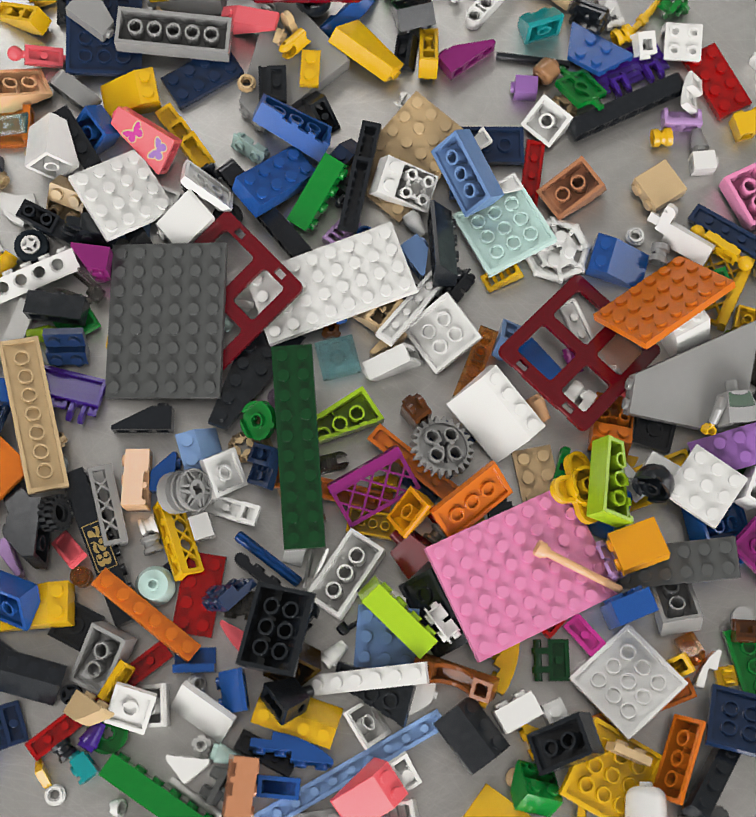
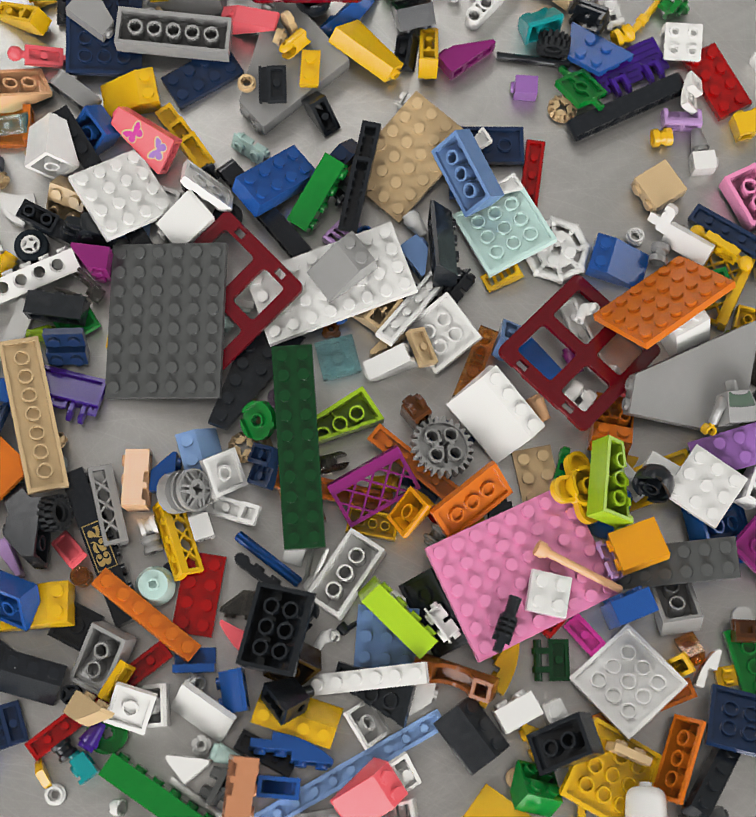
(150, 420): black slope -> none
(224, 597): dark blue plate -> none
(293, 126): blue wedge -> none
(326, 636): none -> white arm
(333, 654): white cone -> none
(342, 266): none -> light grey slope
(403, 184): white slope -> none
(409, 552): dark red torso -> none
(421, 347): none -> tan plate
(506, 624): none -> black hinge
(547, 70): medium nougat head -> none
(547, 121): white slope -> none
(548, 594): none -> white plate
(553, 44): none -> black tyre
(571, 189): nougat slope -> none
(586, 310): none -> white arm
(644, 44): white brick -> none
(653, 435): black plate -> none

